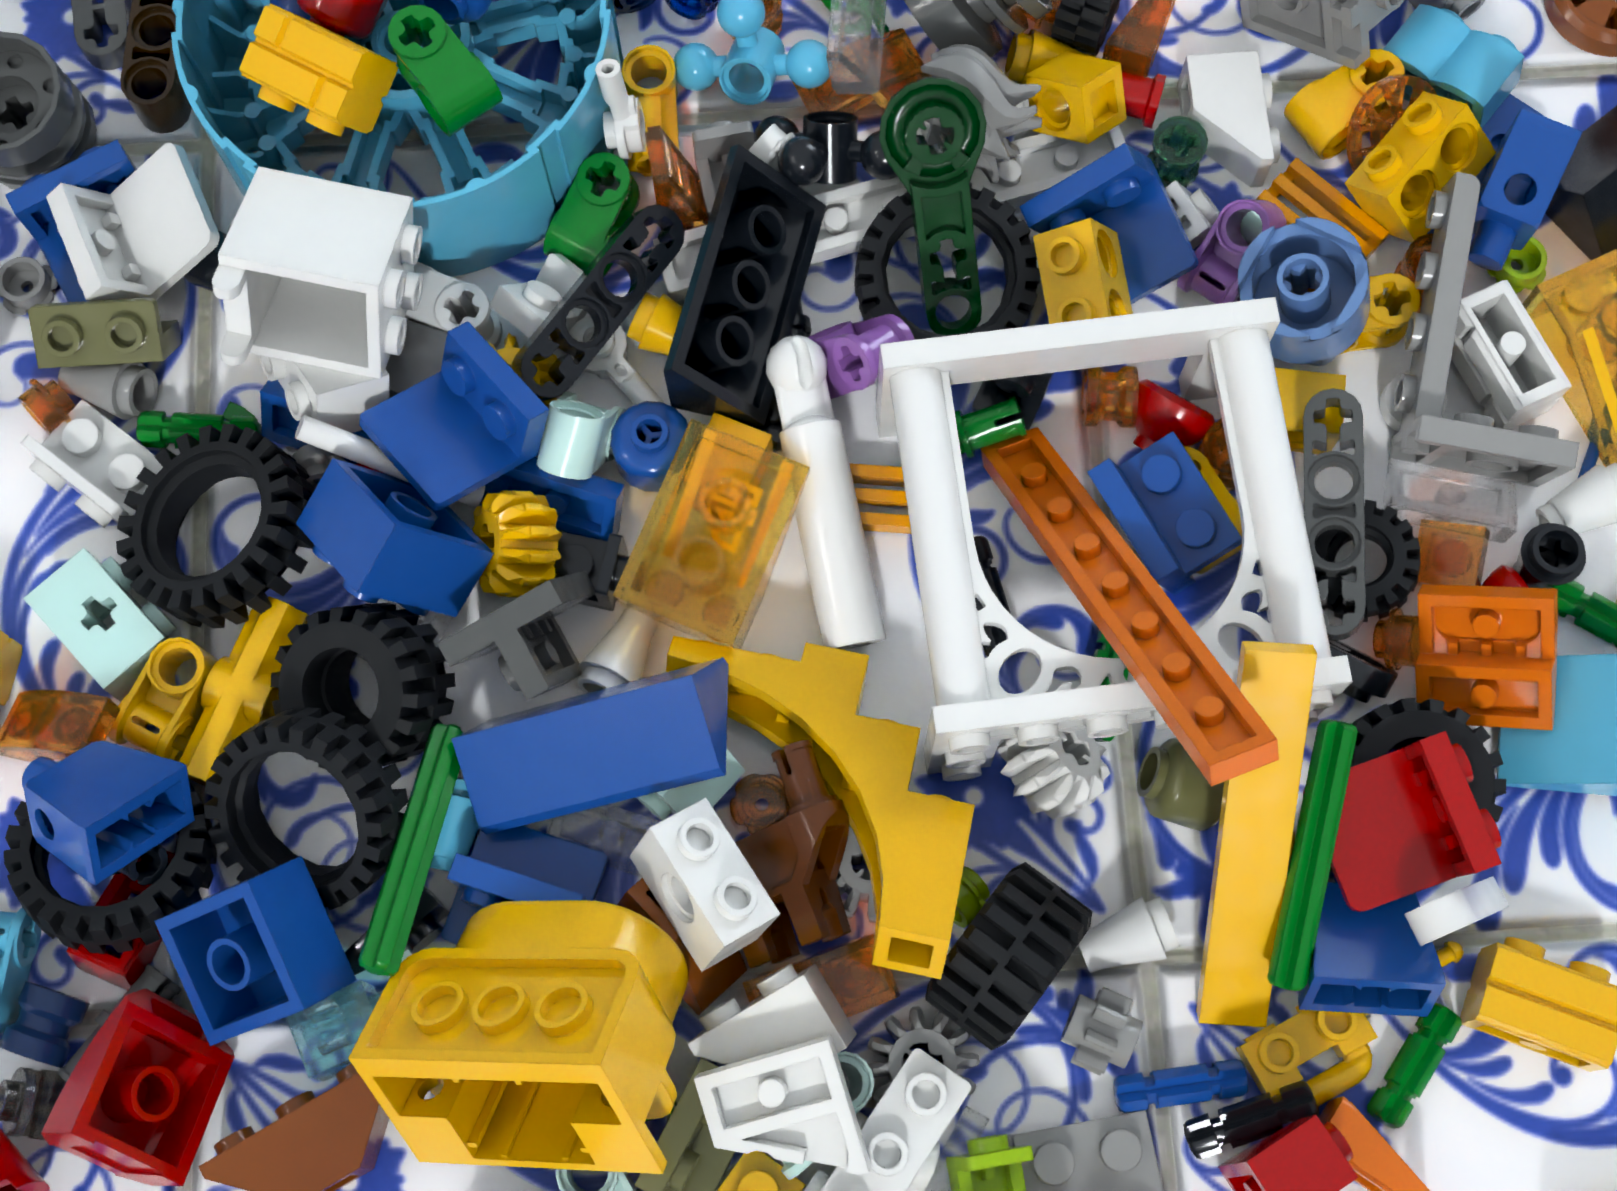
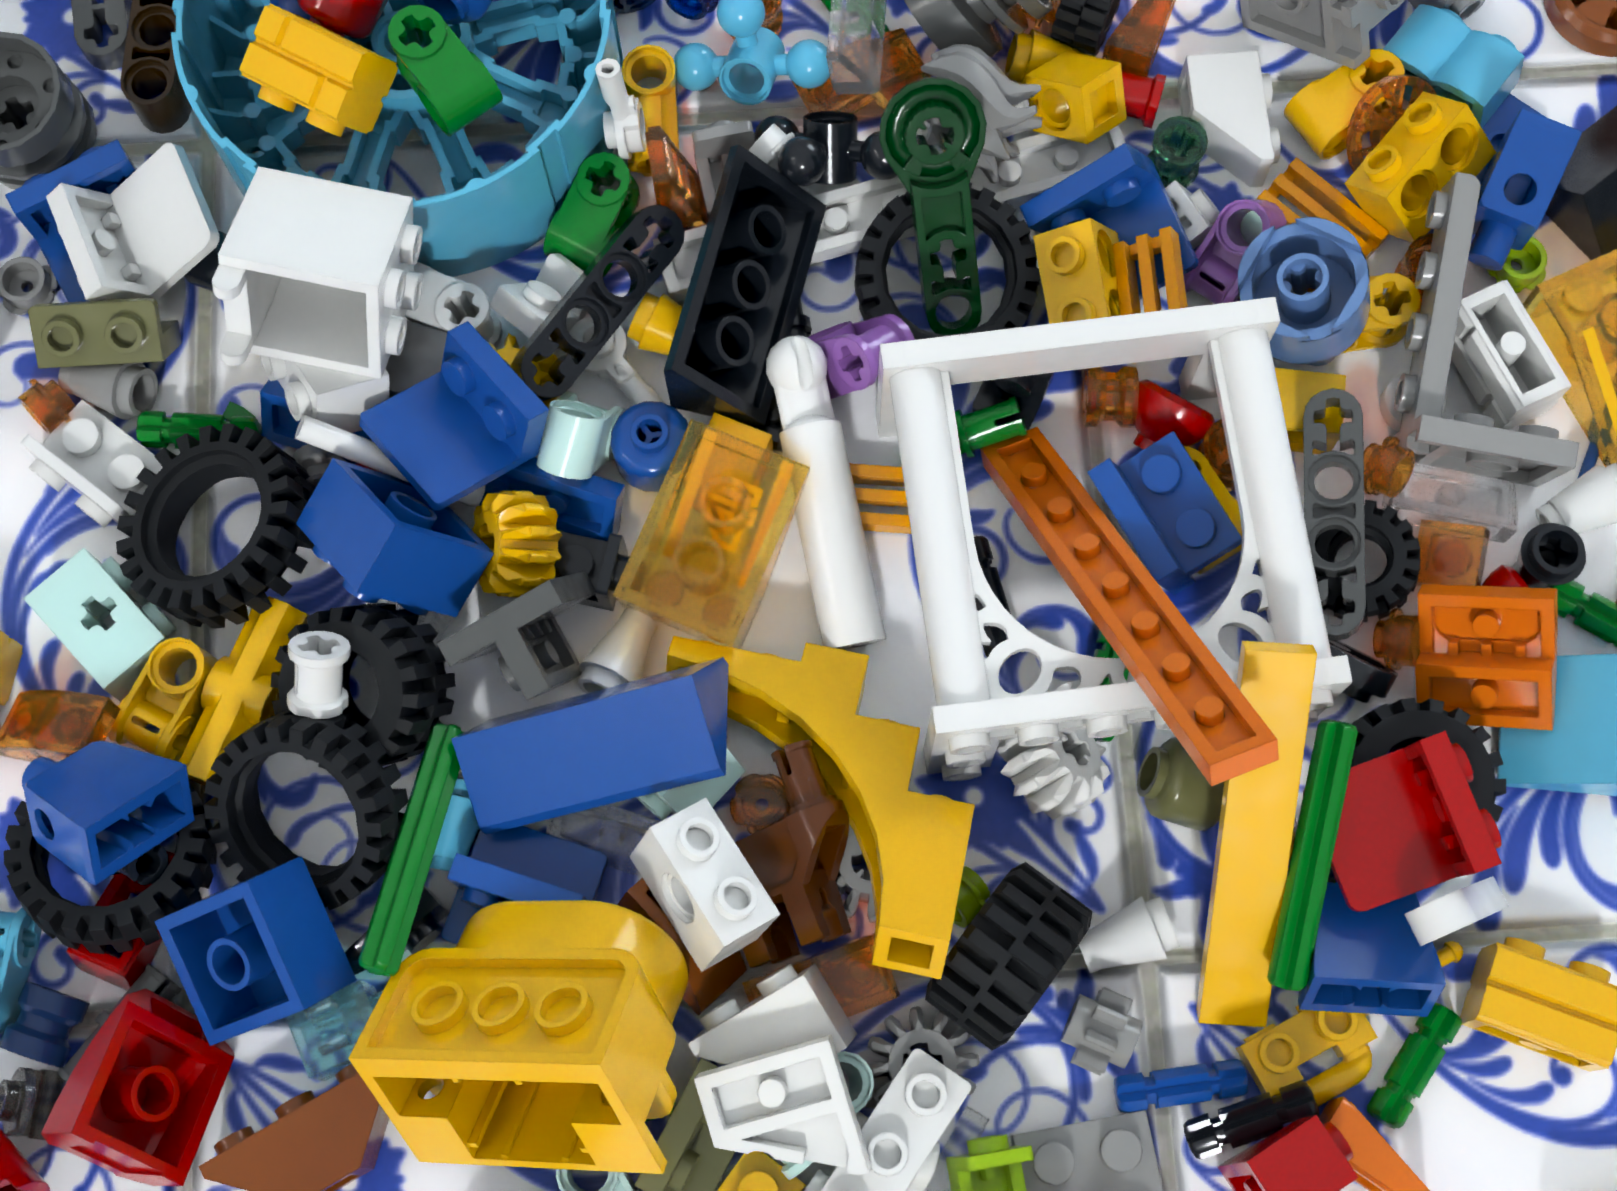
(318, 674): none -> white bush
(1144, 252): none -> light orange tile
(1387, 467): none -> clear orange plate

